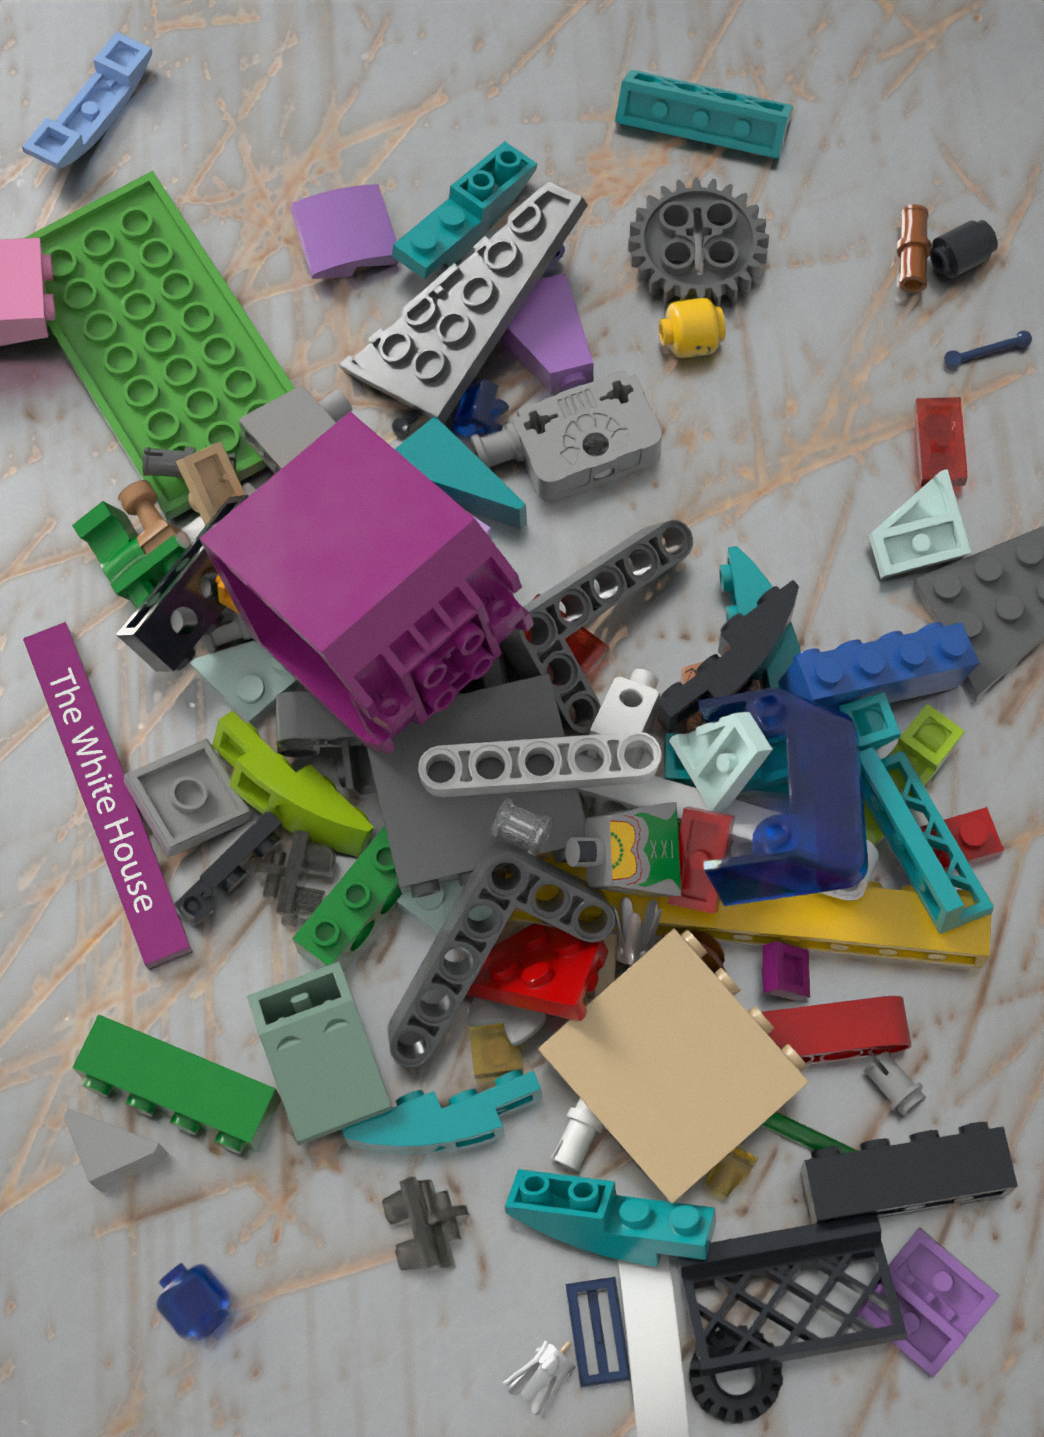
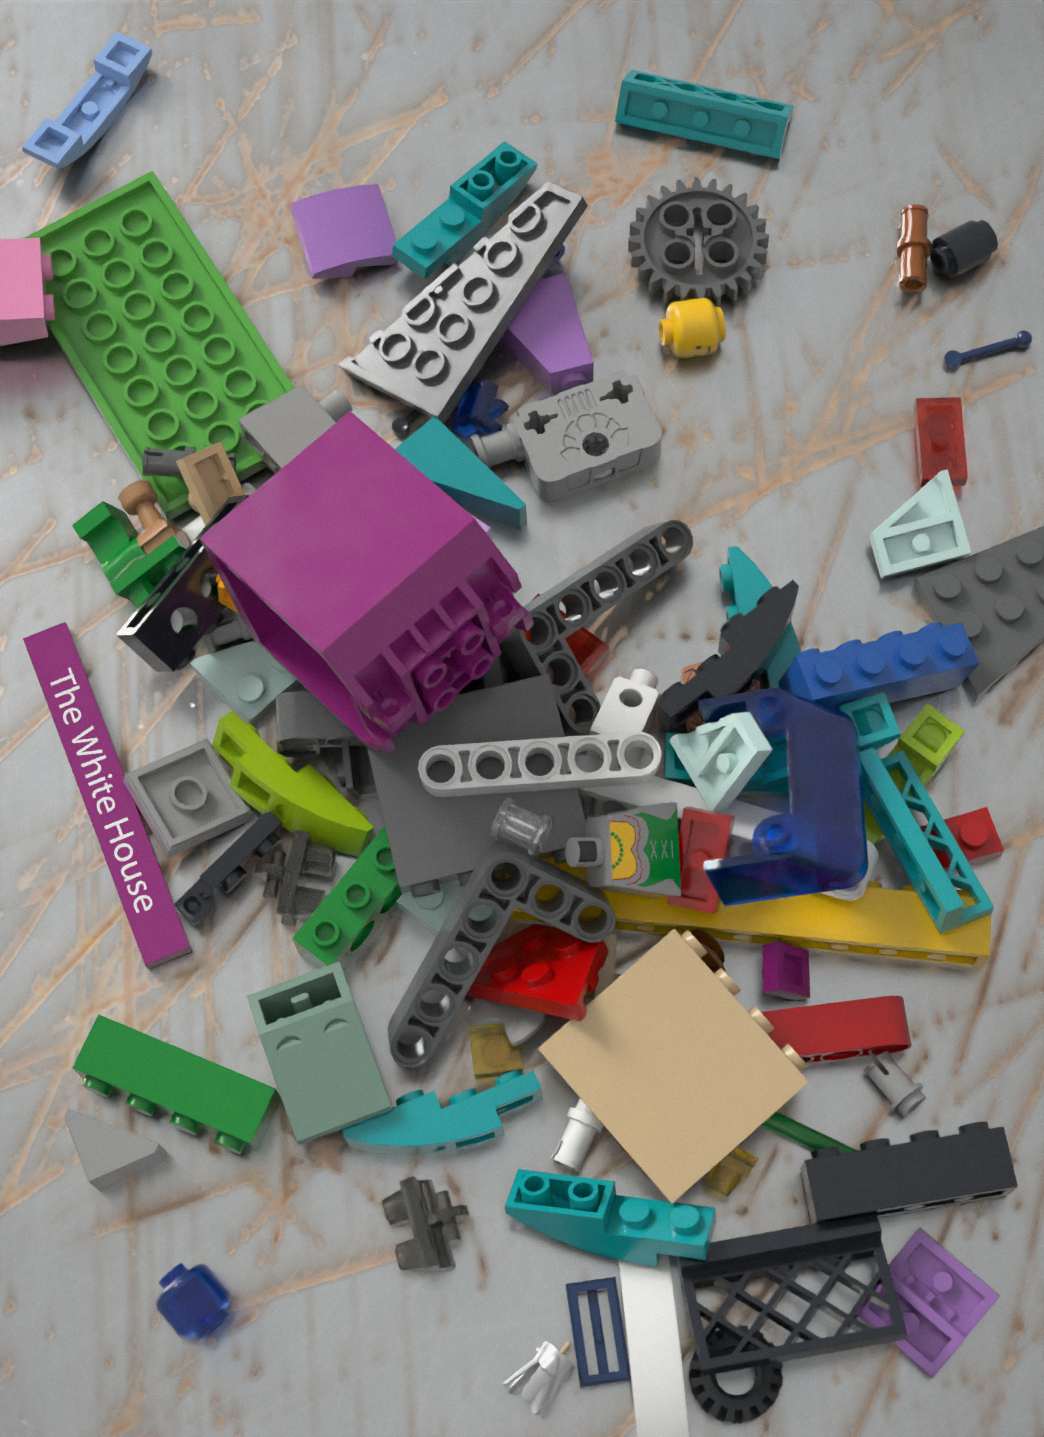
(633, 939): flat silver piece -> none

